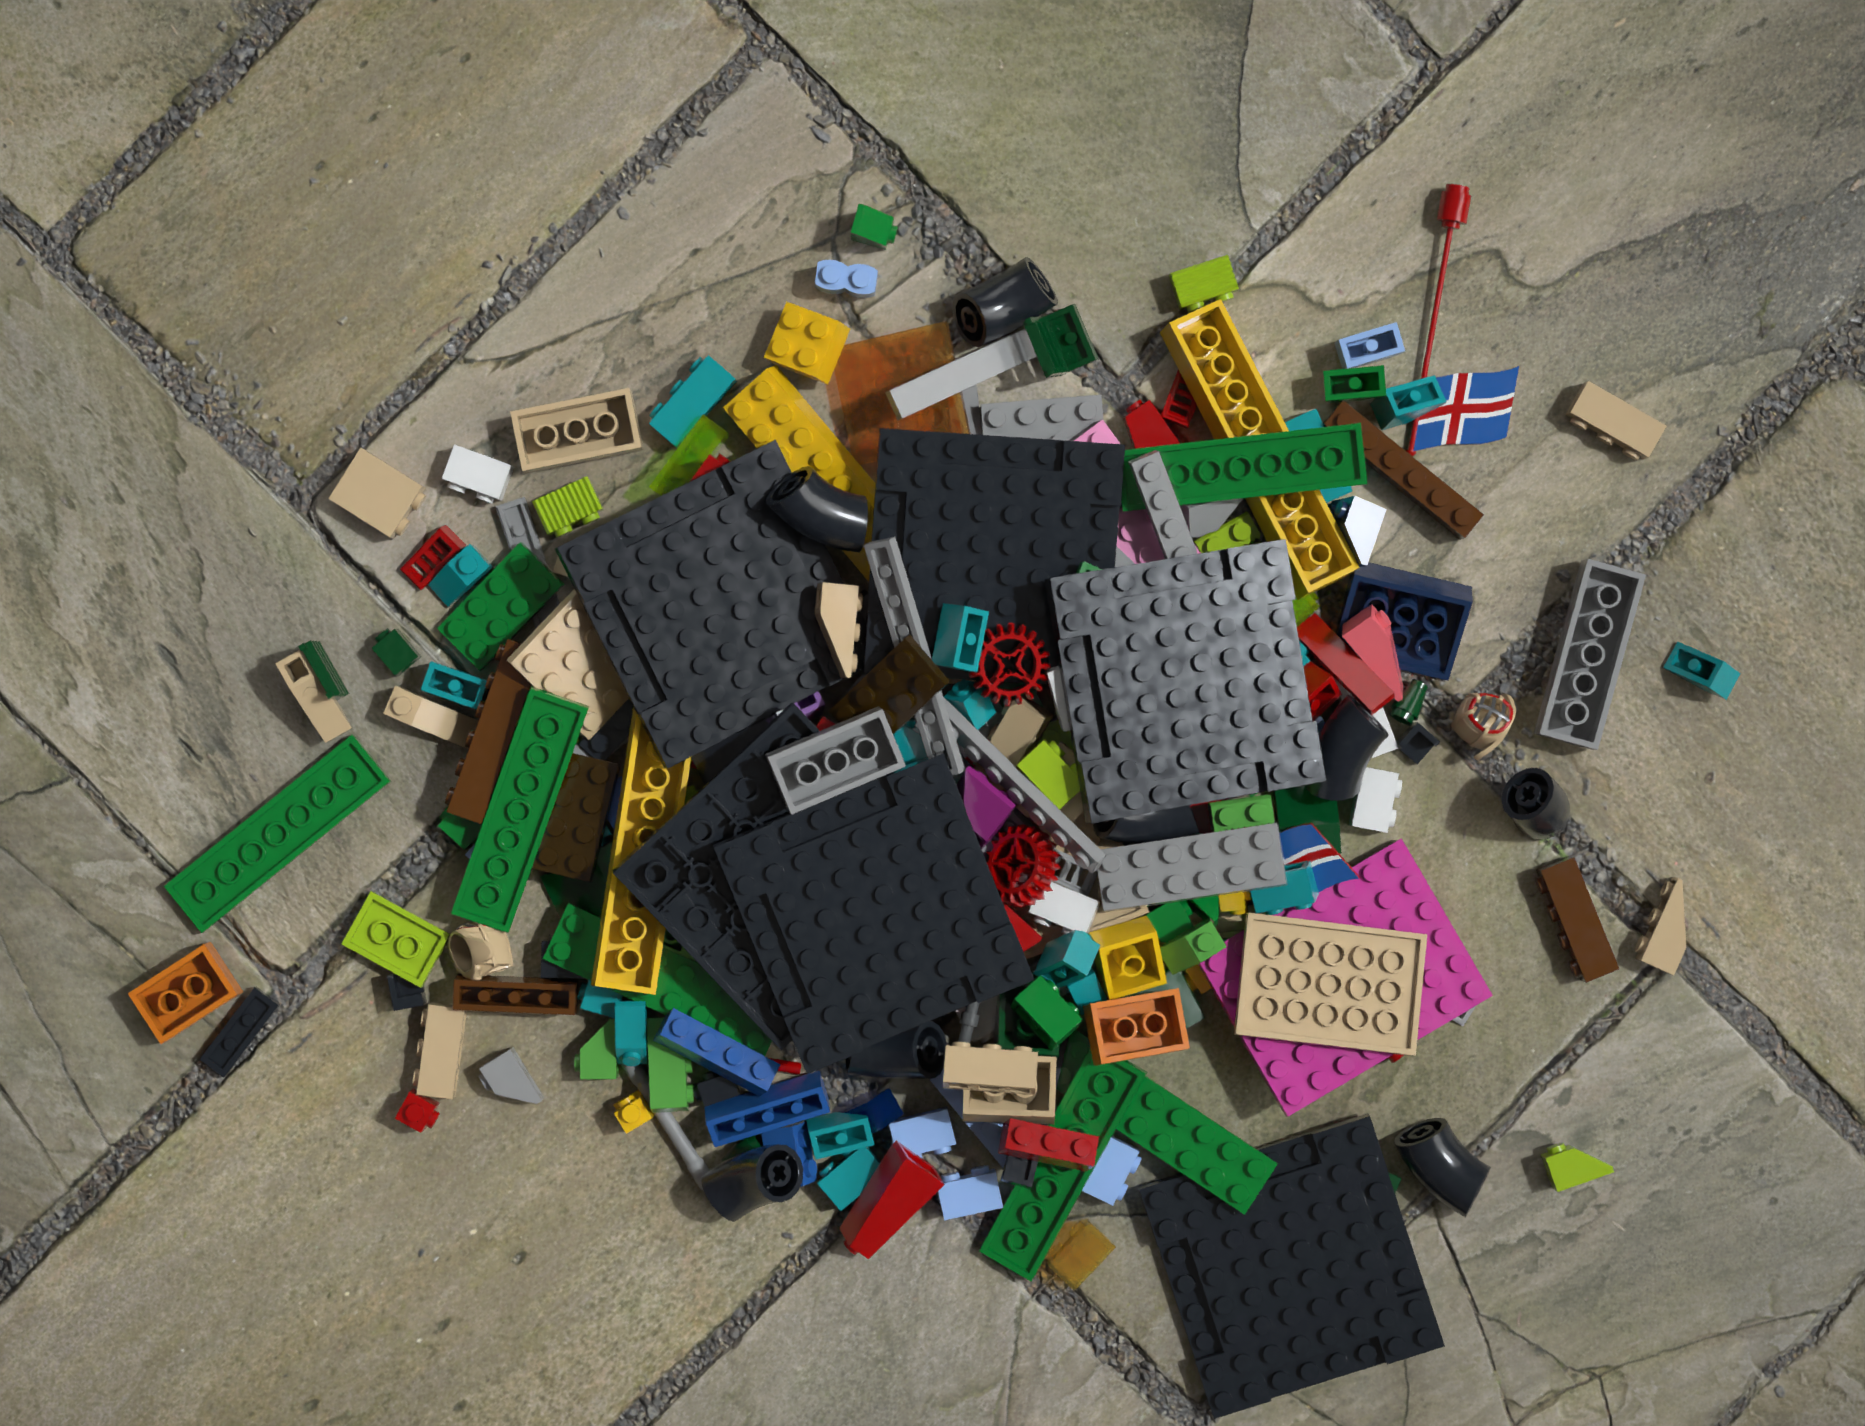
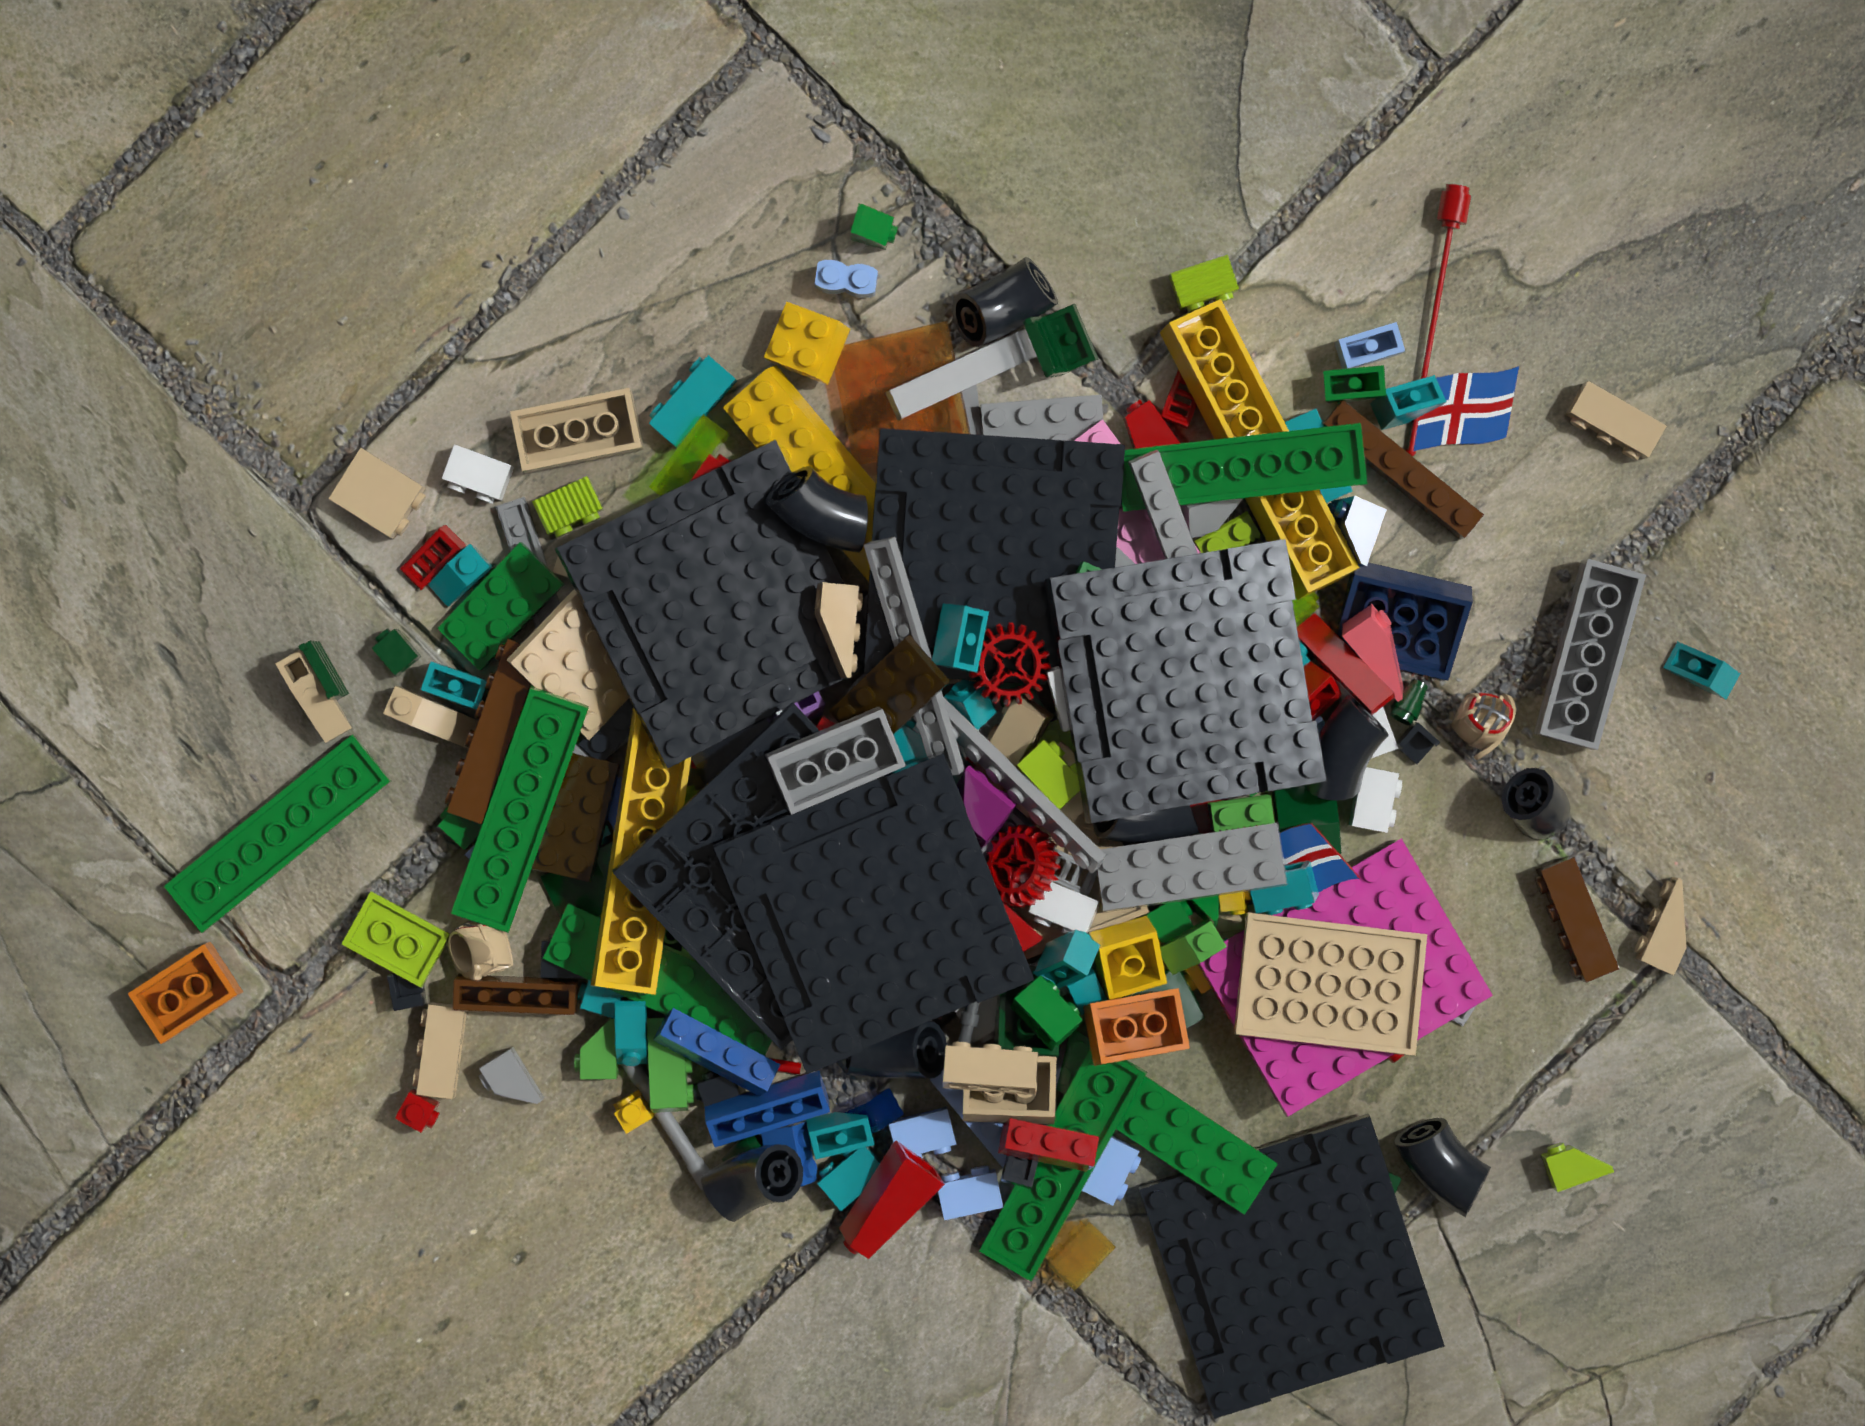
(240, 1031): black plate -> none

